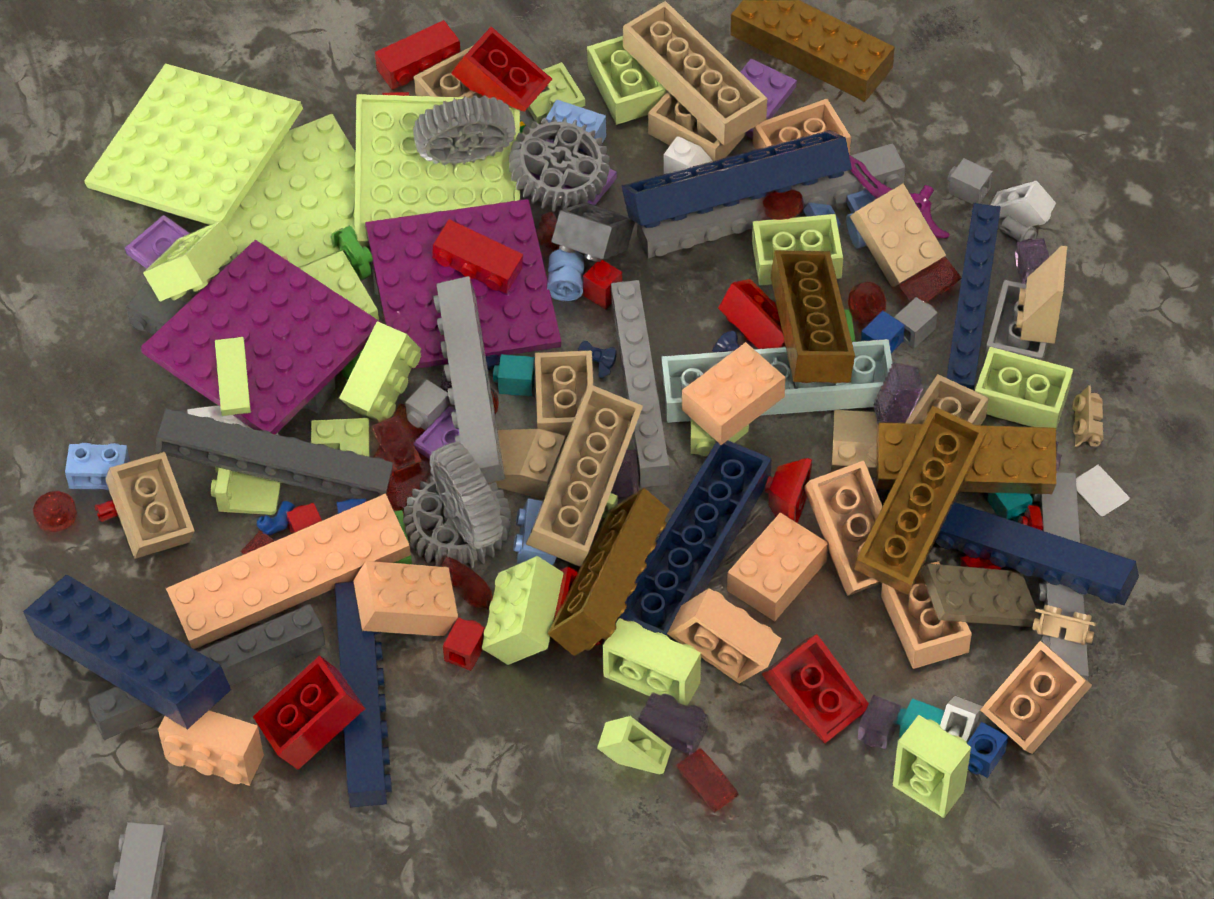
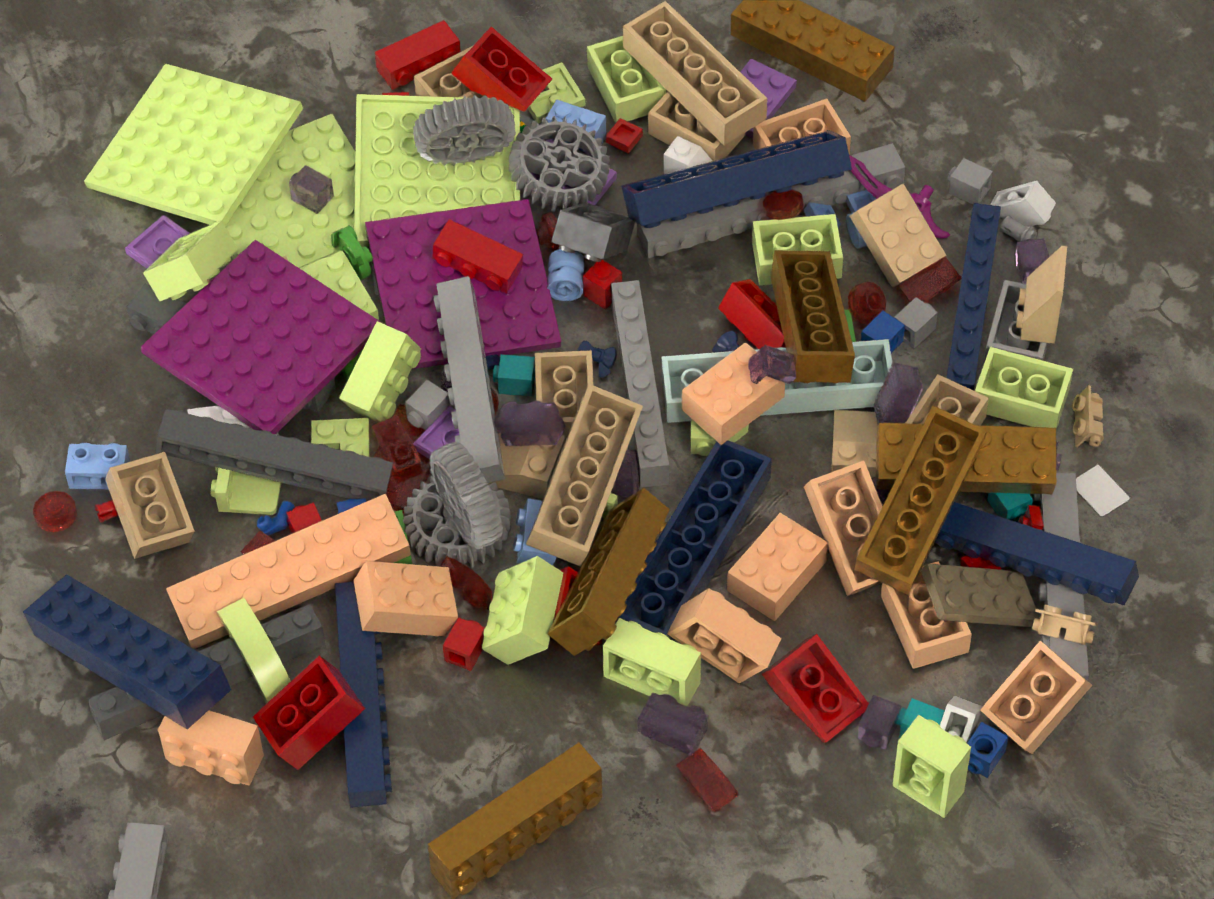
(232, 376): yellowish green tile -> none
(255, 648): none -> yellowish green slope
(311, 189): none -> brick
(516, 821): none -> pearl gold brick
(529, 424): none -> brick
(624, 135): none -> red plate
(634, 745): yellowish green slope -> none
(773, 364): none -> bracket
(787, 488): red slope -> none

